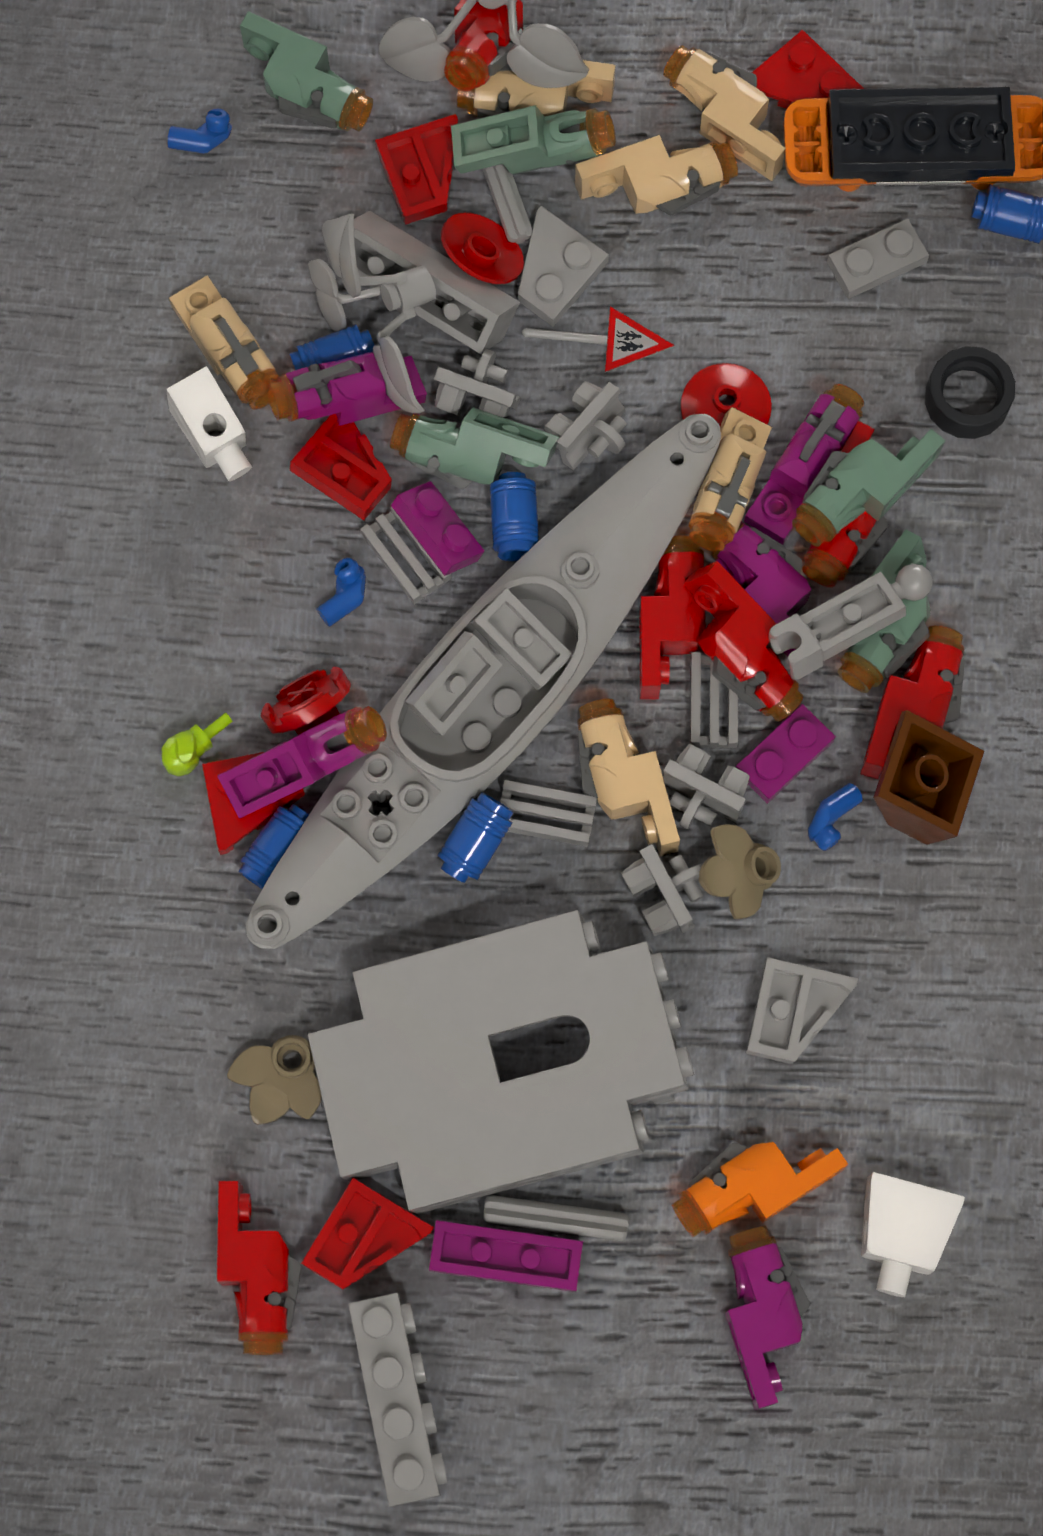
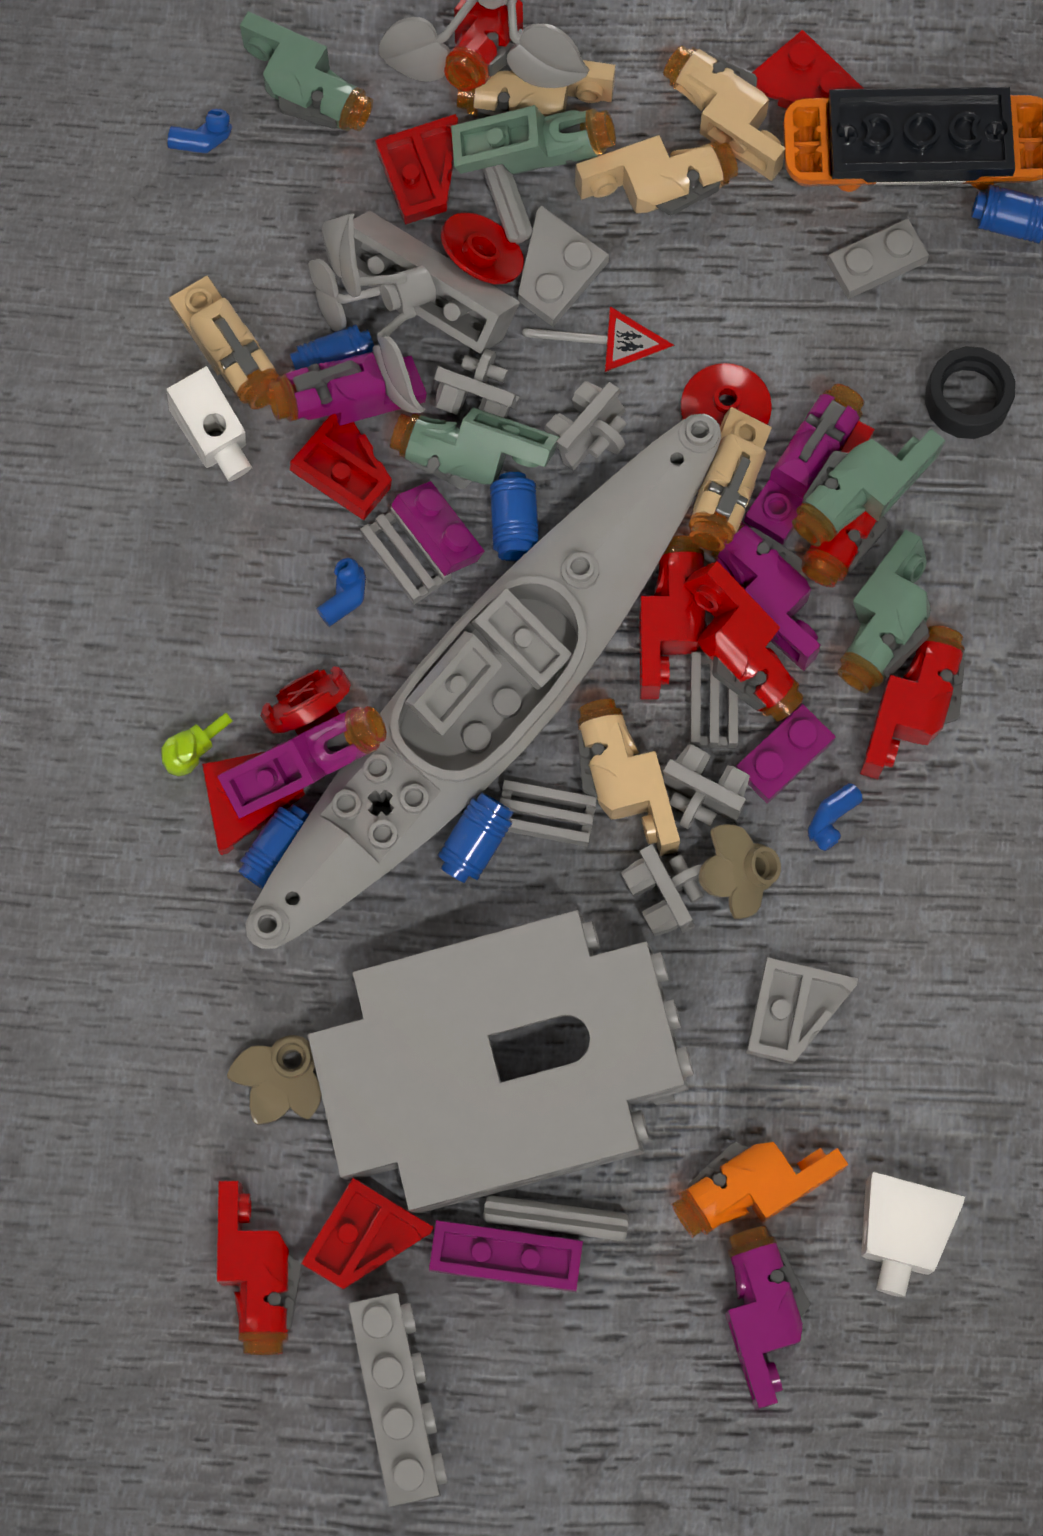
(847, 618): light grey plate -> none
(926, 780): reddish brown slope -> none

